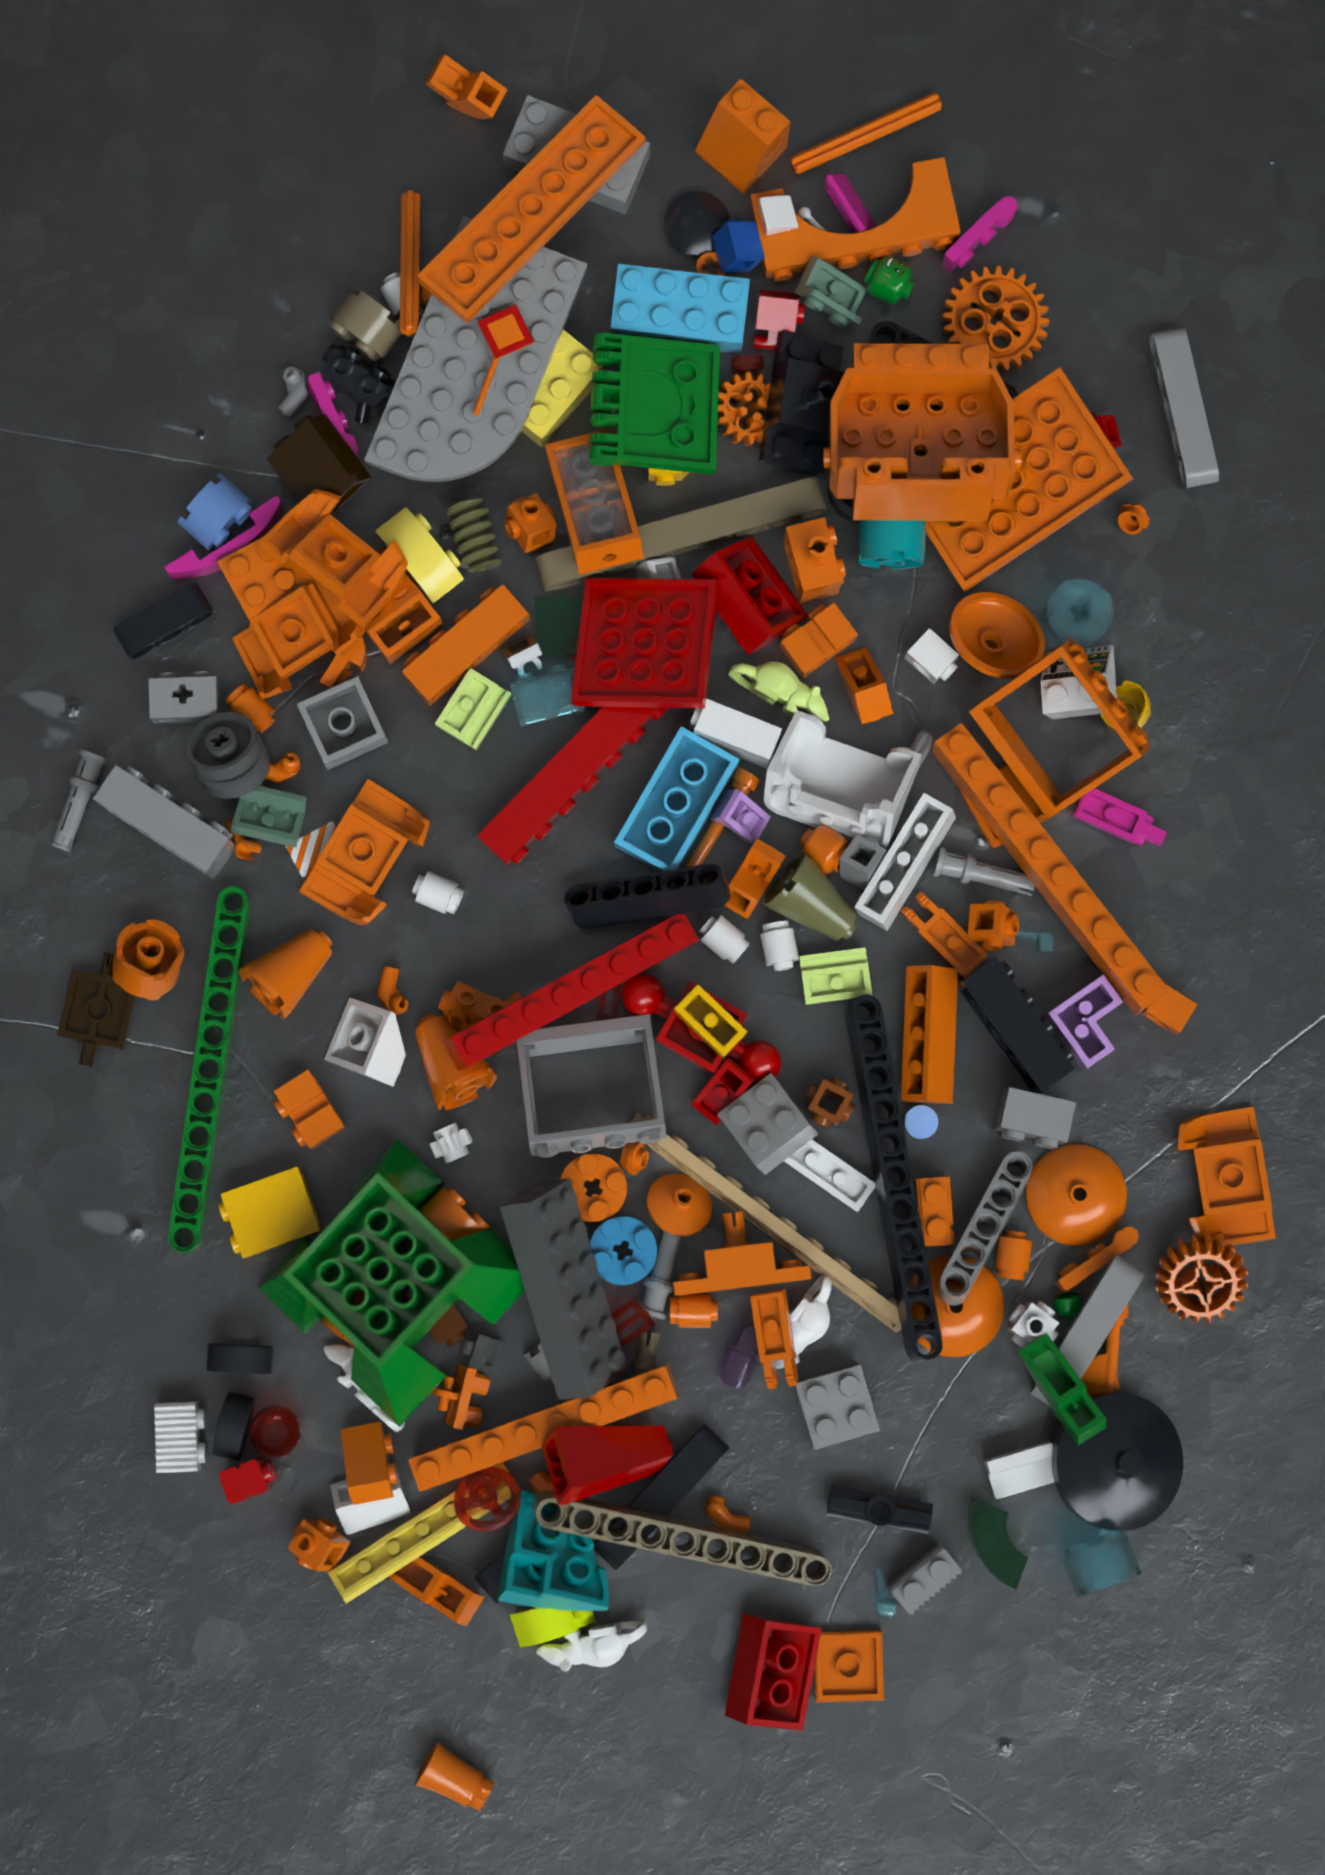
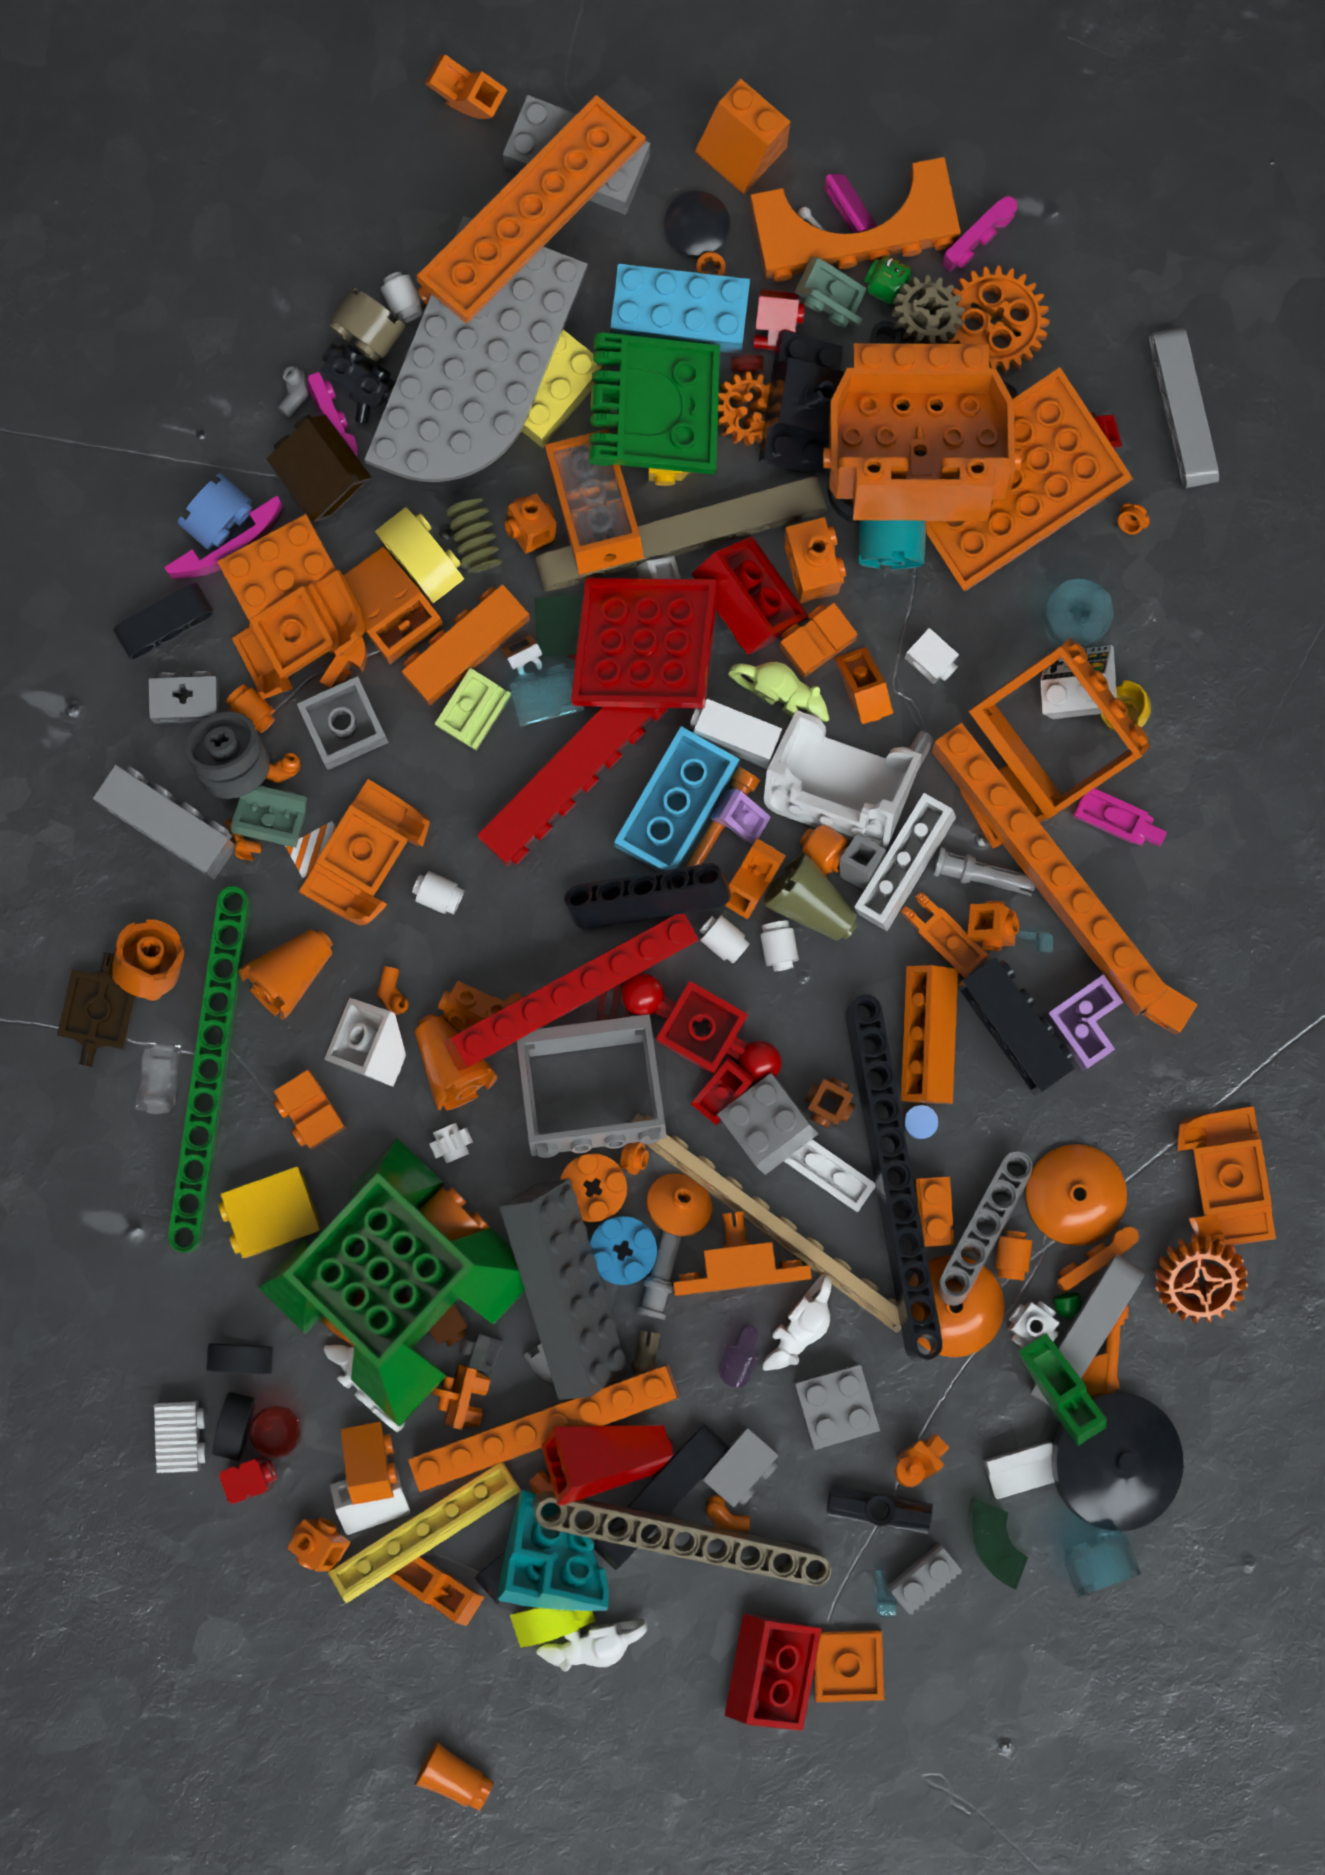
(83, 785): light grey pin -> none
(159, 1077): none -> clear brick
(337, 556): orange piece -> none
(410, 263): orange axle -> none
(478, 1487): clear red piece -> none
(504, 334): piece -> none
(641, 1313): clear red tile -> none
(693, 1311): orange brick -> none
(710, 1021): yellow brick -> none
(738, 246): blue brick -> none
(741, 1468): none -> light grey brick
(774, 1335): orange hinge -> none
(777, 214): white slope -> none
(835, 976): yellowish green plate -> none
(866, 133): orange axle -> none
(920, 1461): none -> orange hips
(928, 311): none -> dark tan gear
(996, 634): orange dish -> none
(1034, 1117): light grey brick -> none

